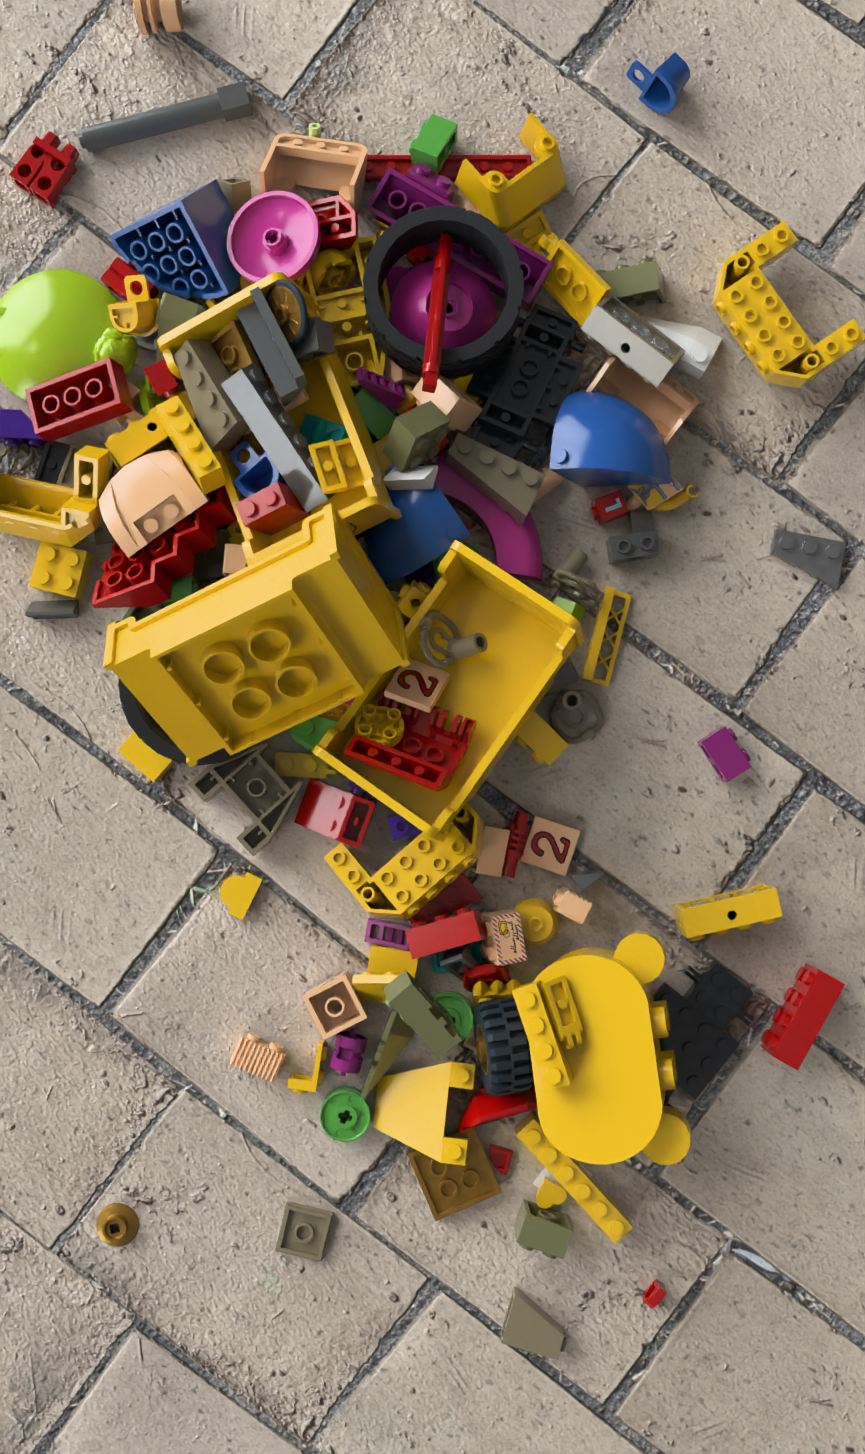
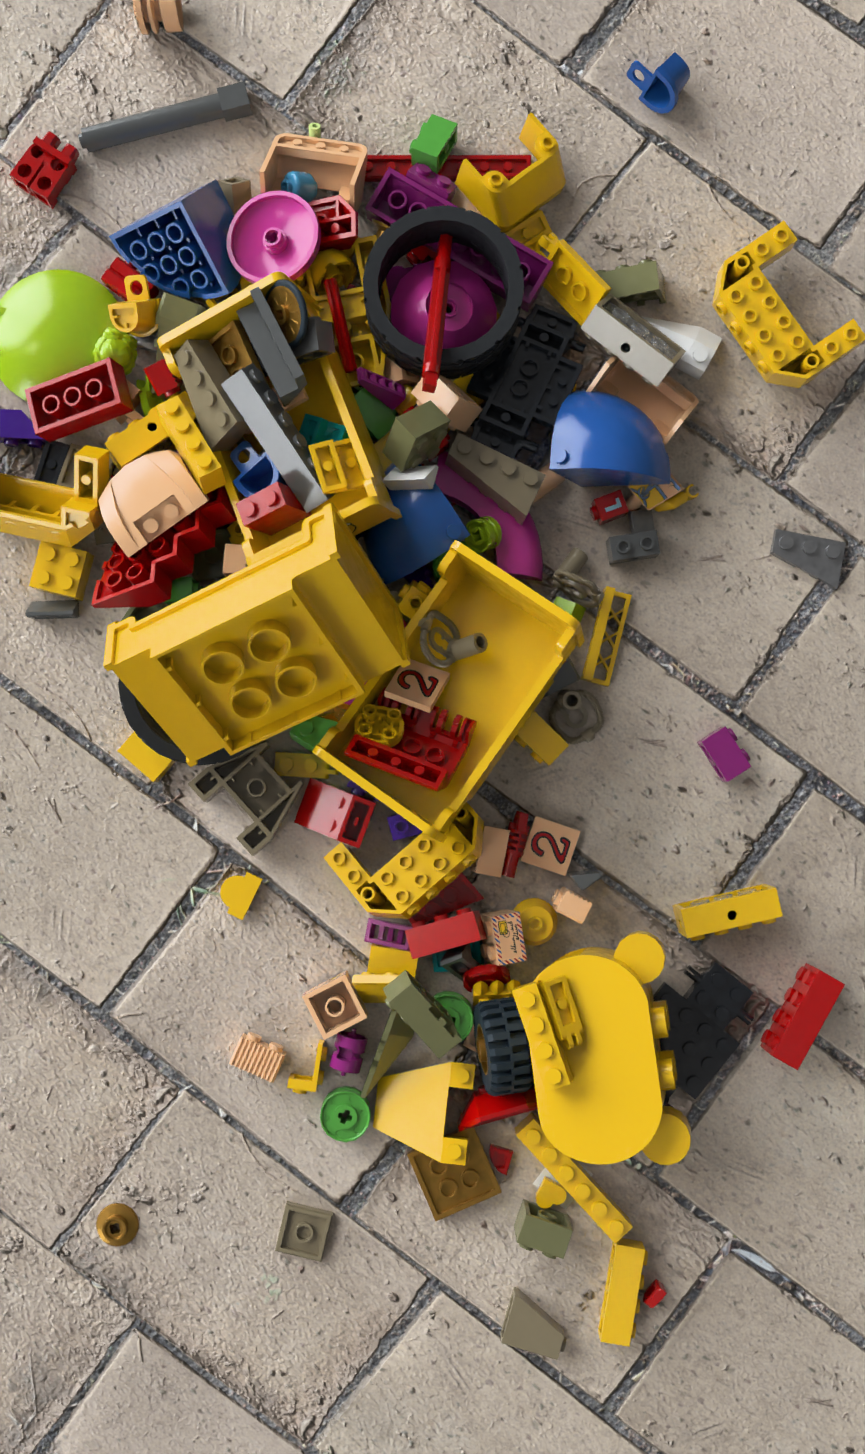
(300, 184): none -> dark azure head
(340, 325): none -> red axle
(483, 534): none -> lime wheel
(621, 1292): none -> yellow brick

